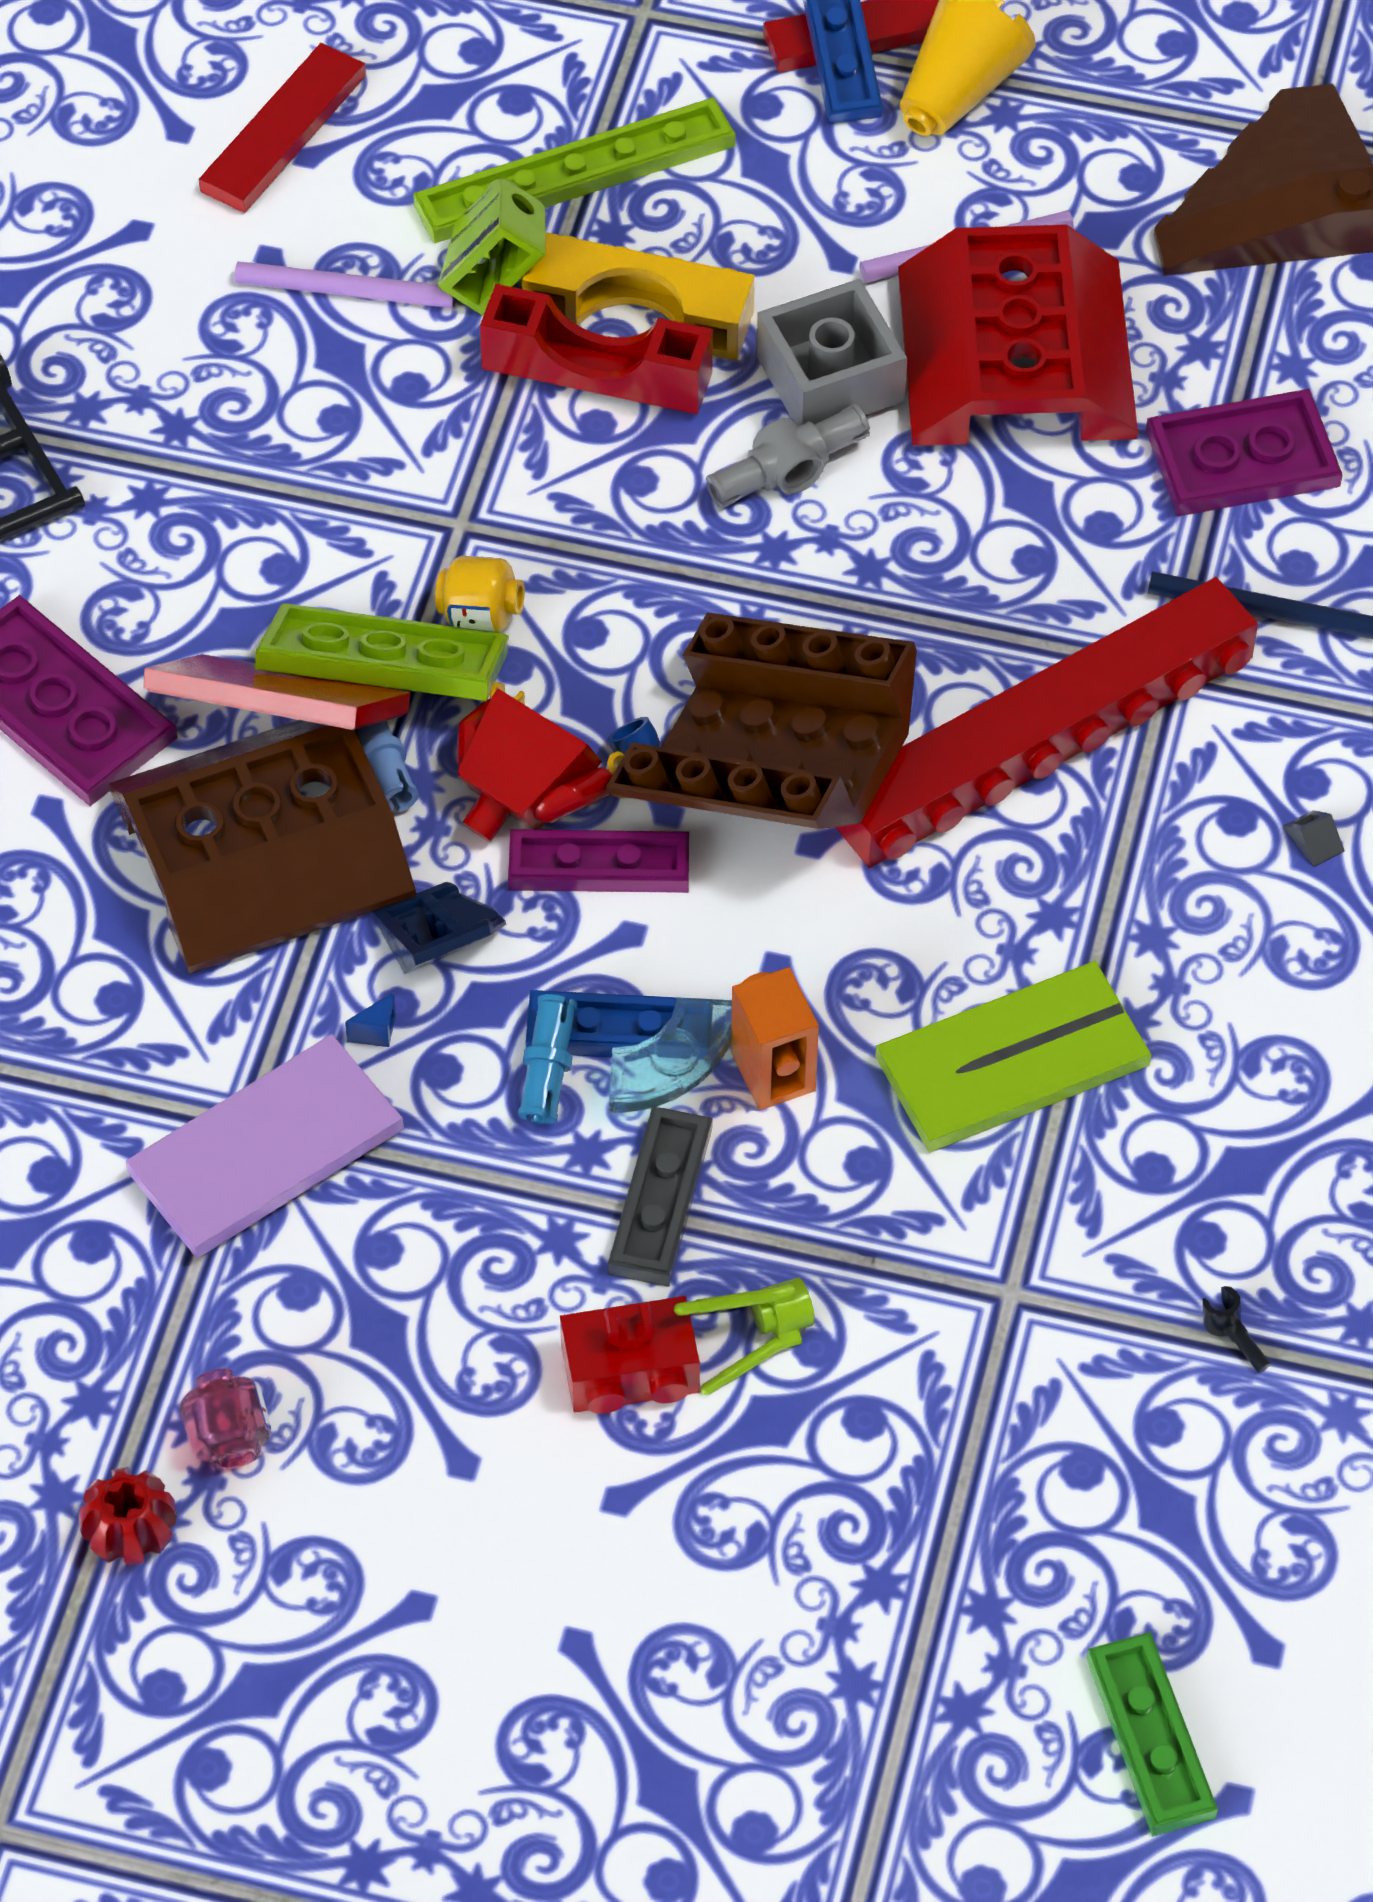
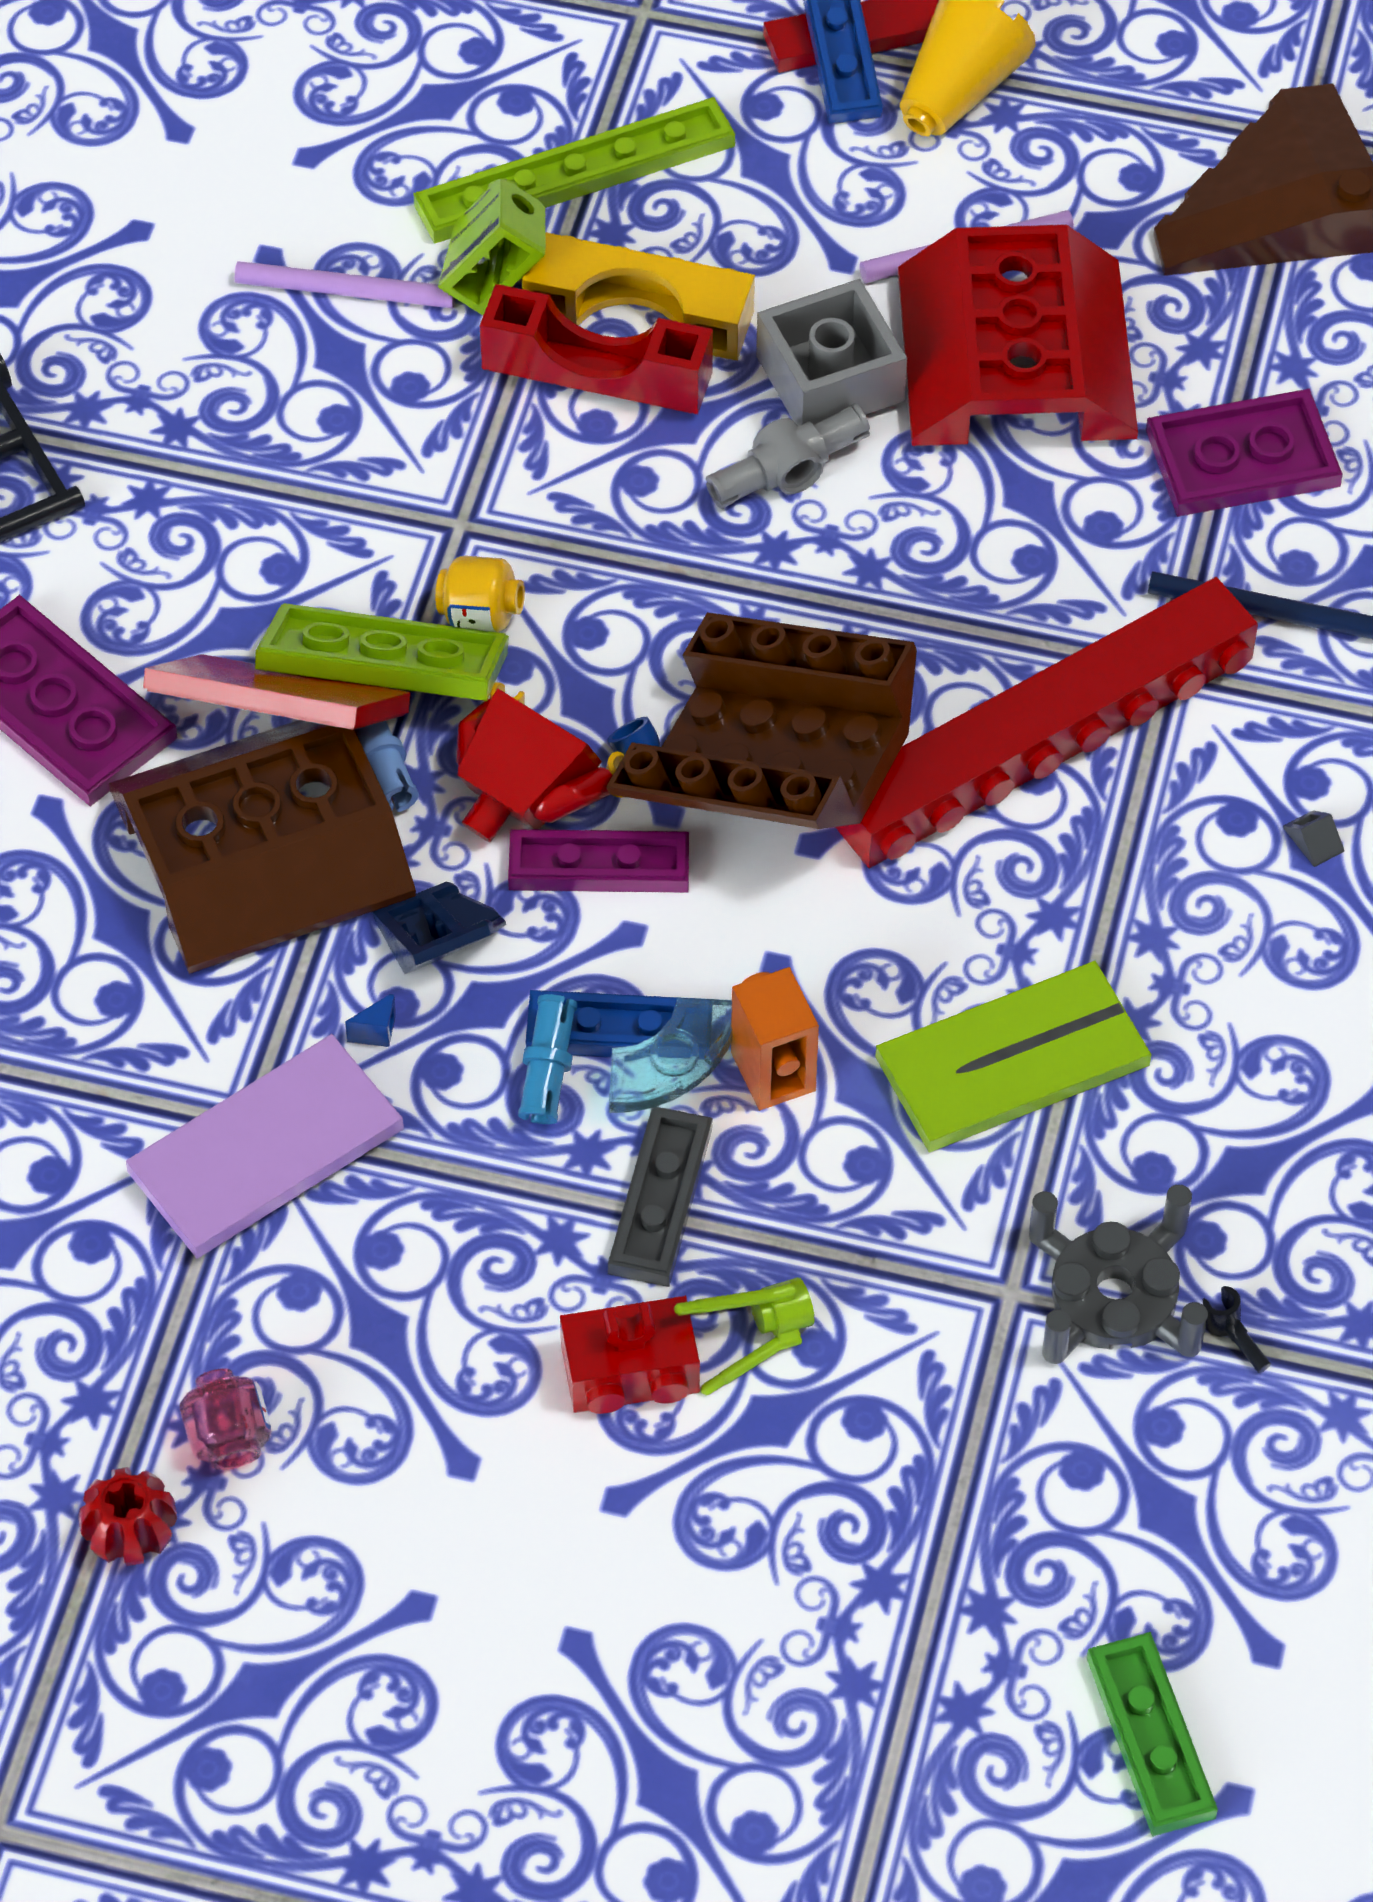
(282, 127): red tile -> none
(1121, 1254): none -> dark grey plate

